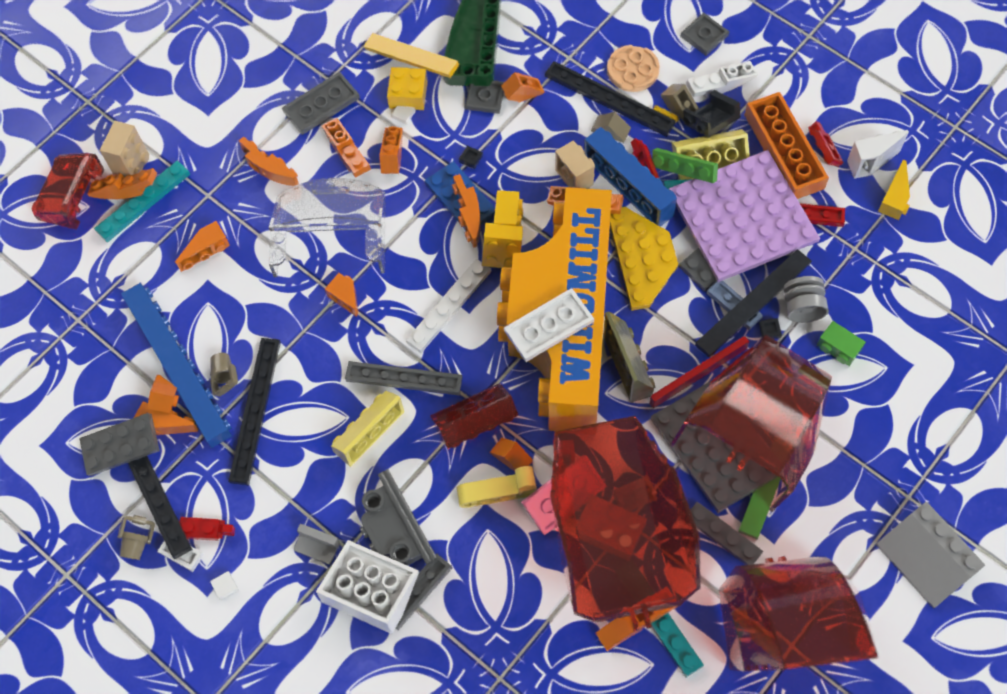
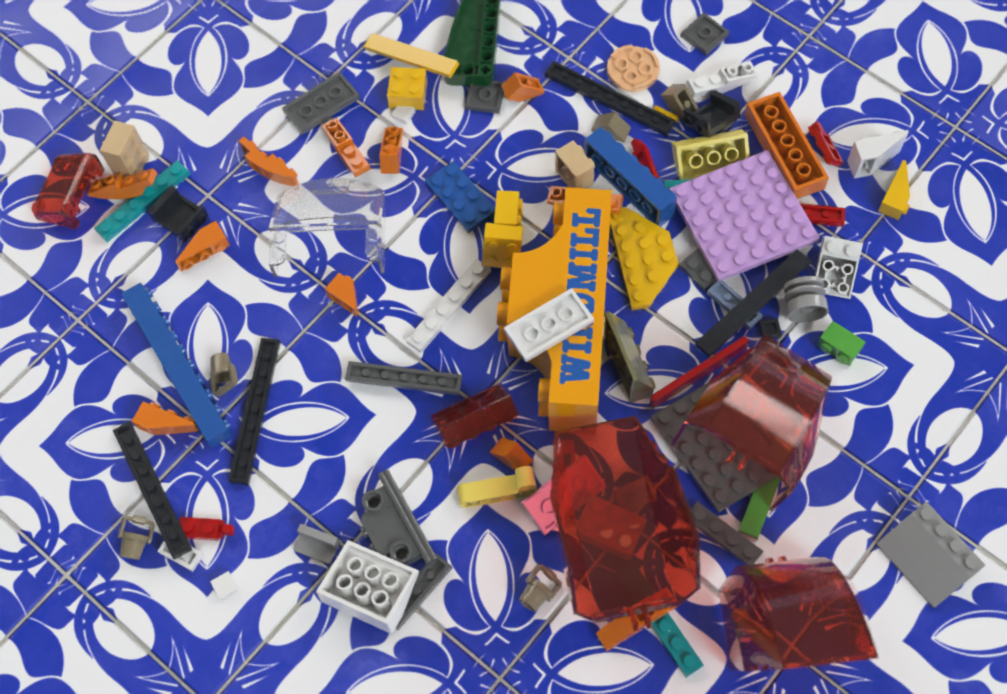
(119, 444): dark grey plate -> none
(162, 395): orange slope -> none
(177, 214): none -> black panel
(368, 427): light yellow slope -> none
(469, 210): orange slope -> none
(471, 157): black tile -> none
(537, 592): none -> dark tan piece
(685, 165): bright green plate -> none
(838, 265): none -> white slope

